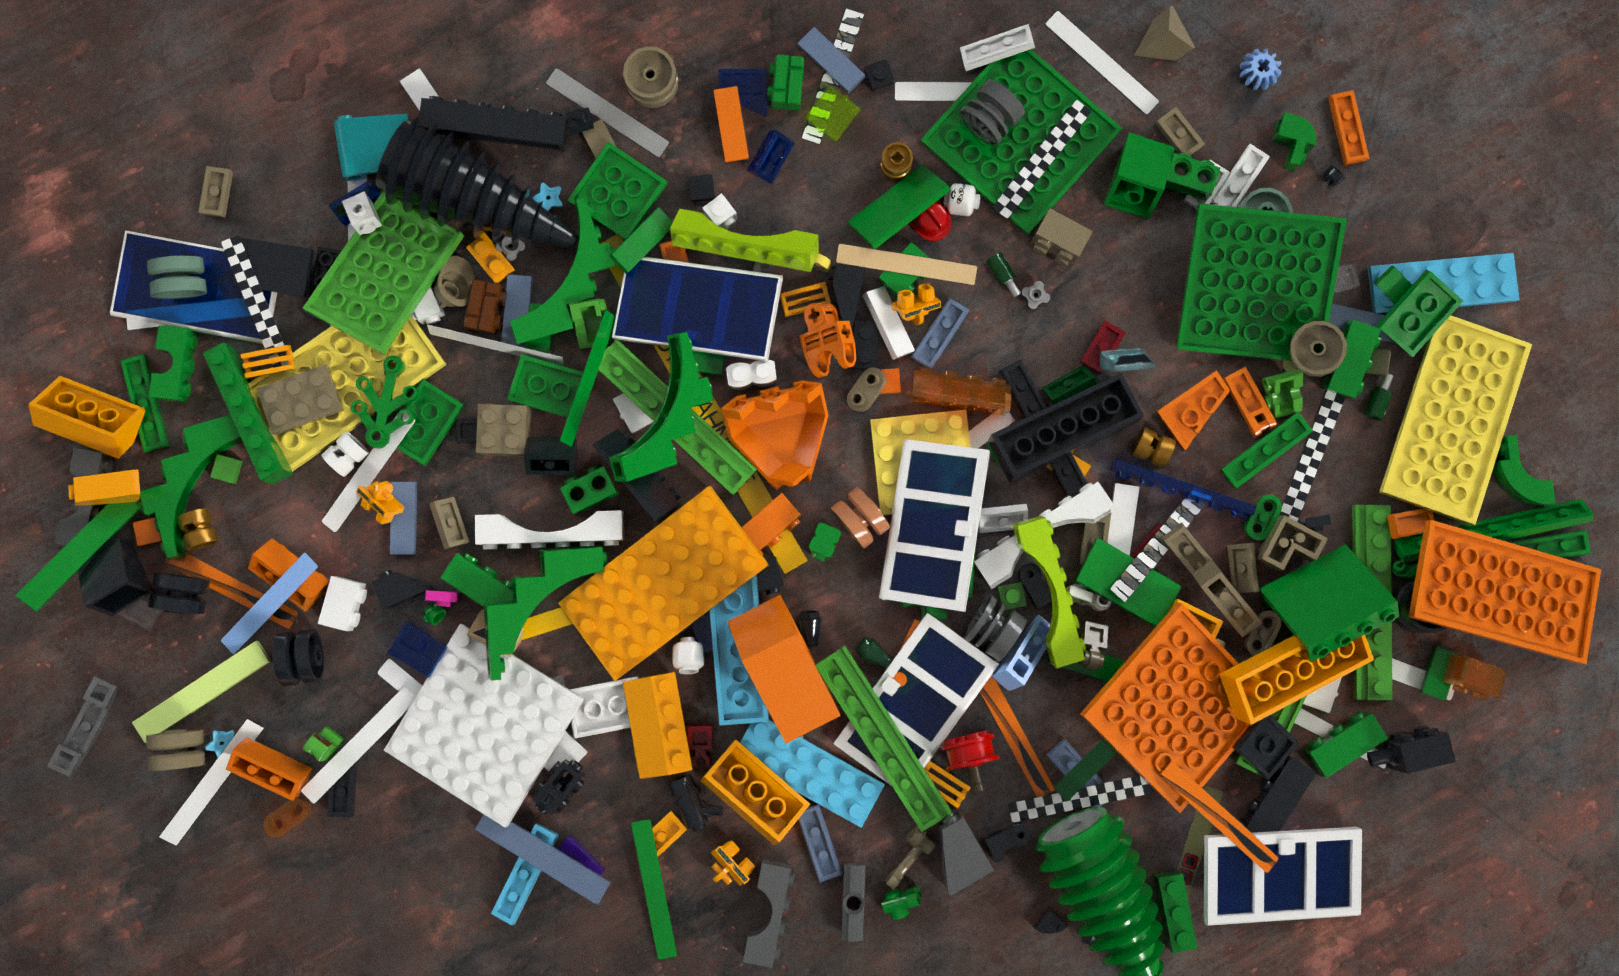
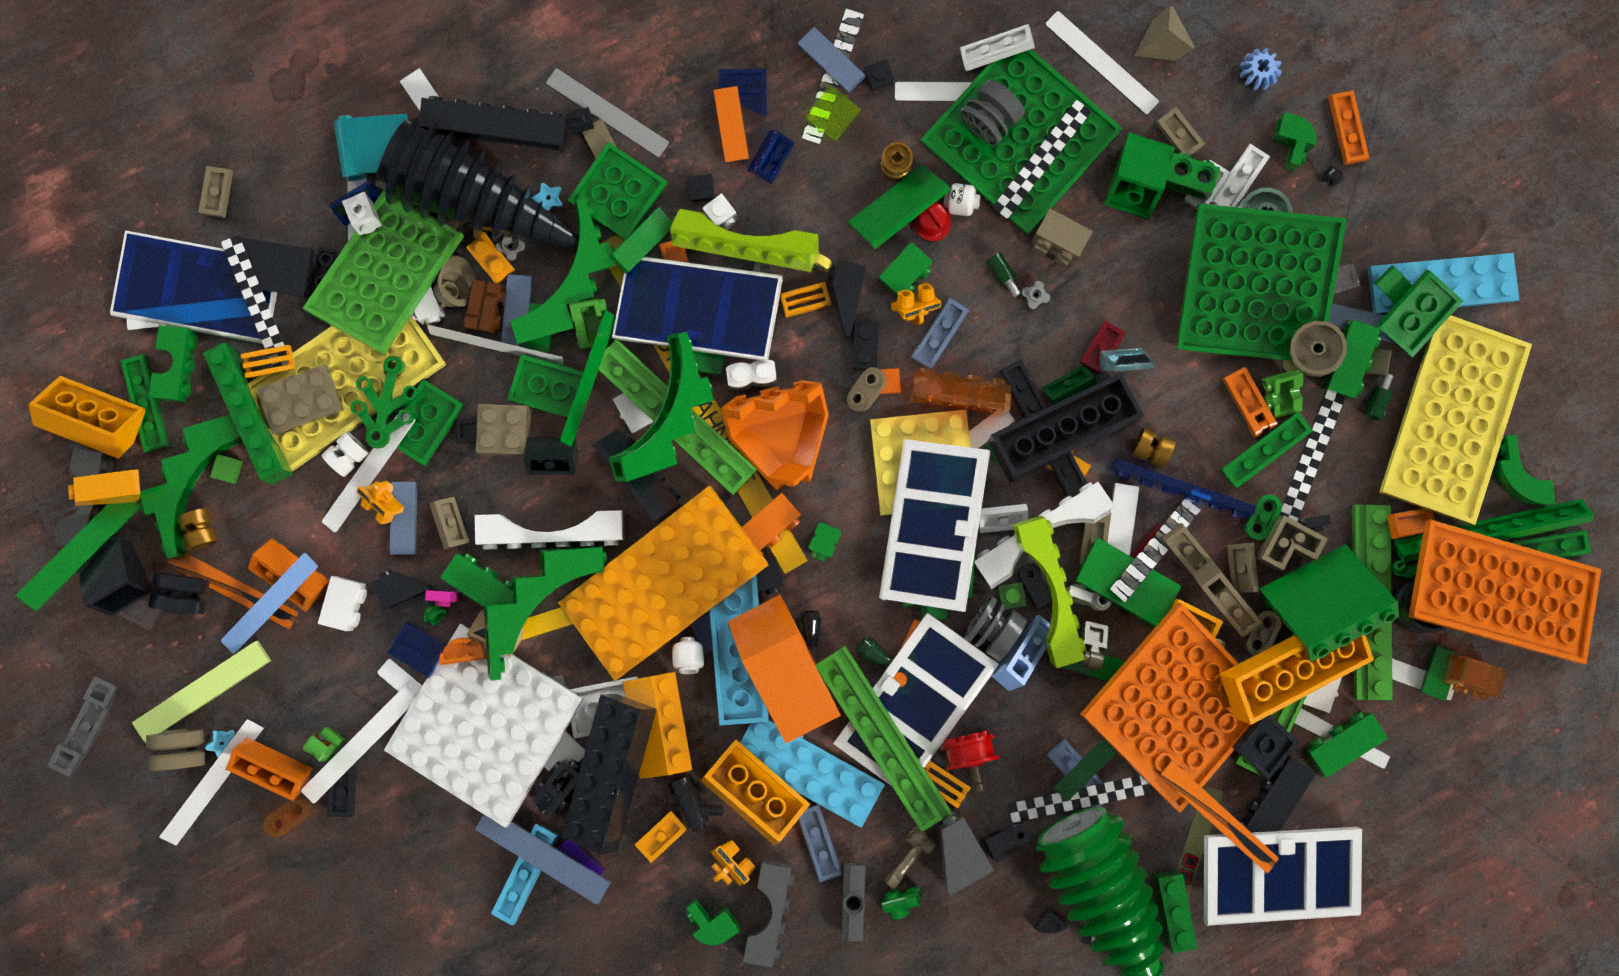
(146, 532): orange tile -> none
(176, 277): sand green wheel -> none
(298, 657): black wheel -> none
(461, 651): none -> orange tile
(591, 496): green brick -> none
(608, 773): none -> black brick
(650, 77): dark tan wheel -> none
(654, 889): green sticker -> none
(700, 739): dark red plate -> none
(714, 929): none -> green brick
(786, 82): green brick -> none
(826, 339): orange piece -> none
(858, 519): nougat wheel -> none
(888, 323): white tile -> none
(906, 264): tan sticker -> none
(1016, 738): orange sticker -> none
(1191, 410): orange wing -> none
(1414, 751): black brick -> none

